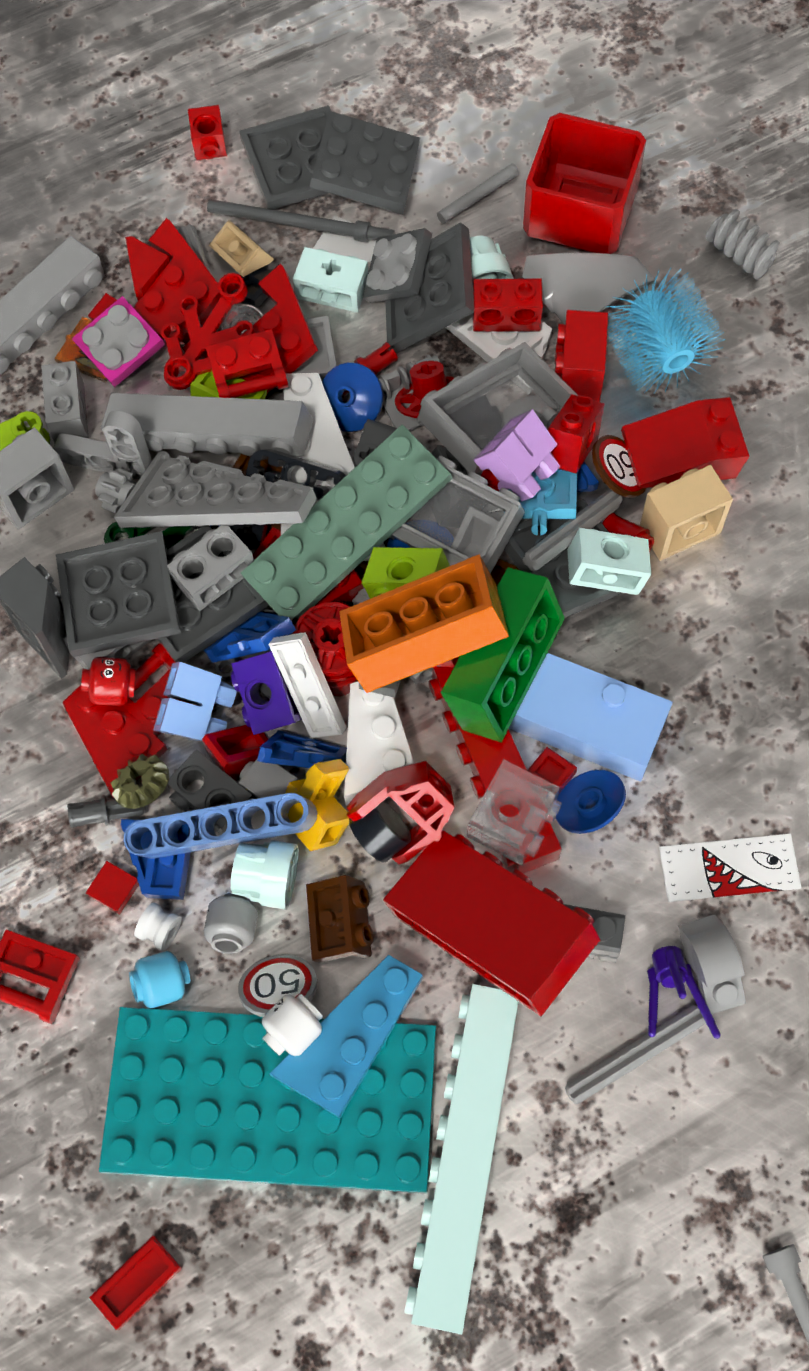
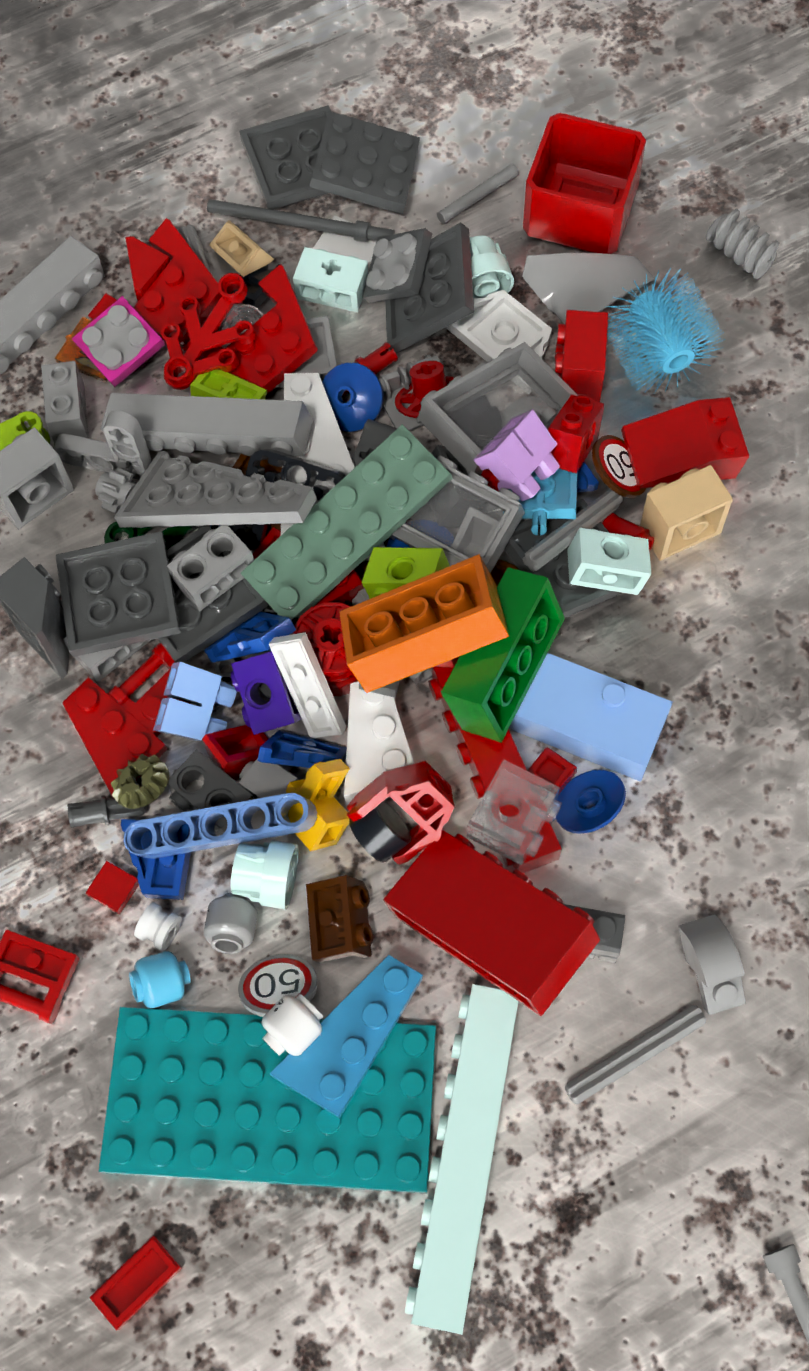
(109, 681): red head -> none
(207, 132): red brick -> none
(244, 357): red plate -> none
(507, 304): red brick -> none
(672, 973): dark purple plant -> none
(729, 867): white sticker -> none

